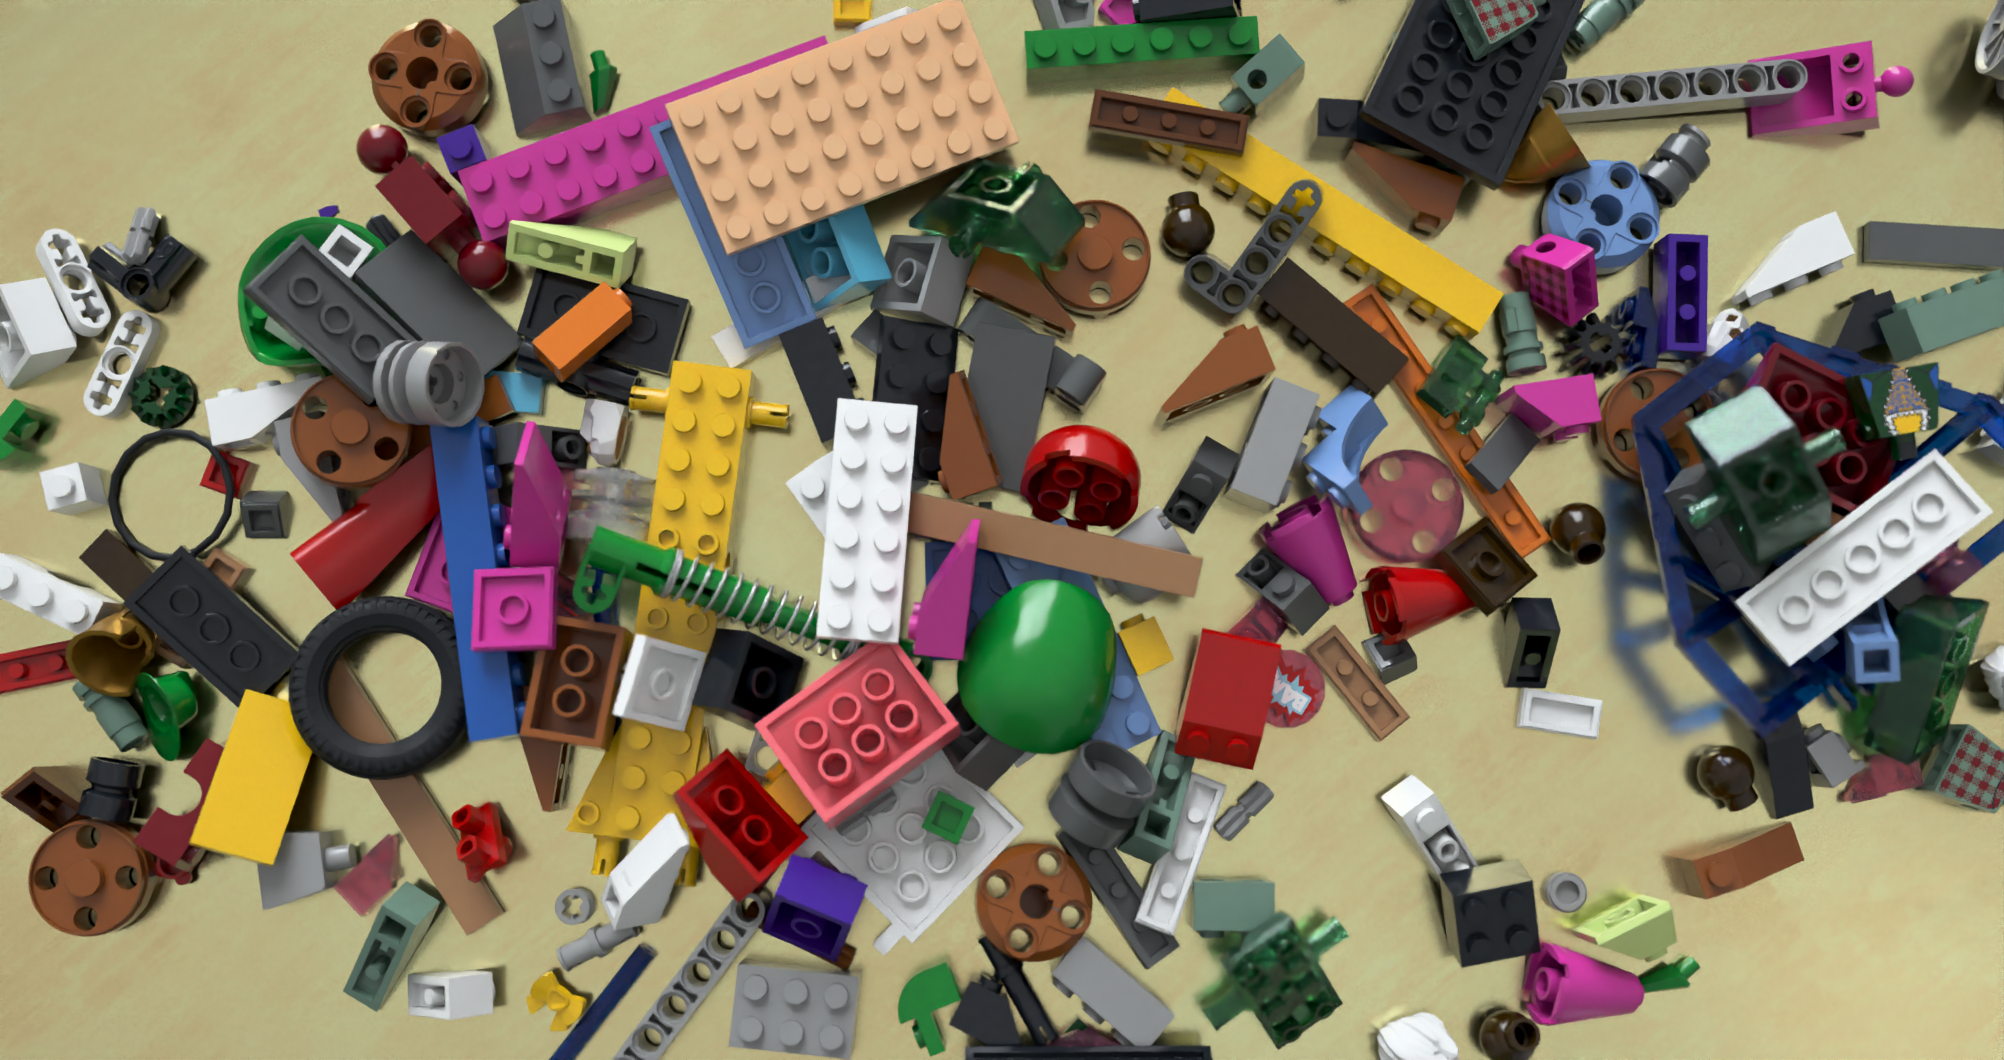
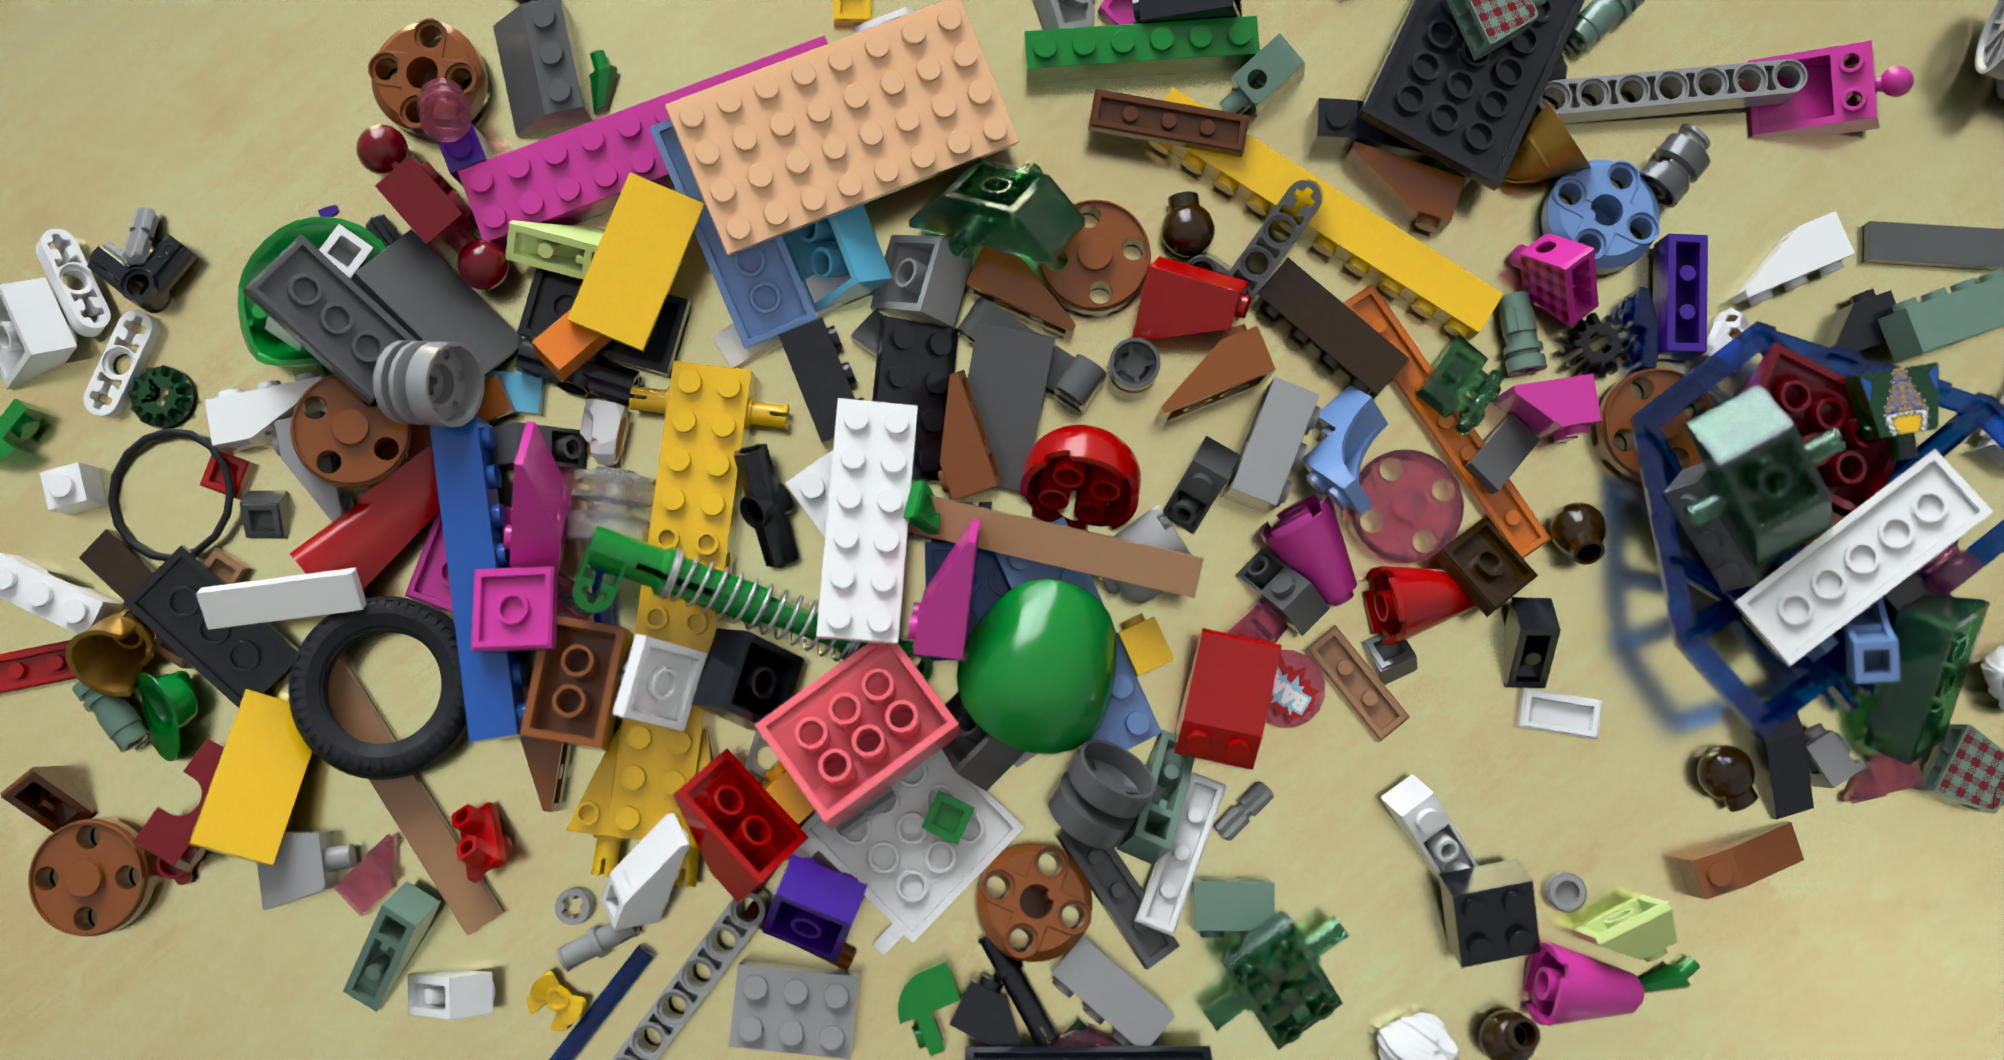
(111, 789): black wheel -> none
(281, 598): none -> white tile
(444, 110): none -> clear pink wheel
(636, 262): none -> yellow tile
(766, 505): none -> black piece
(920, 508): none -> green tile
(1133, 367): none -> dark grey wheel
(1188, 301): none -> red slope

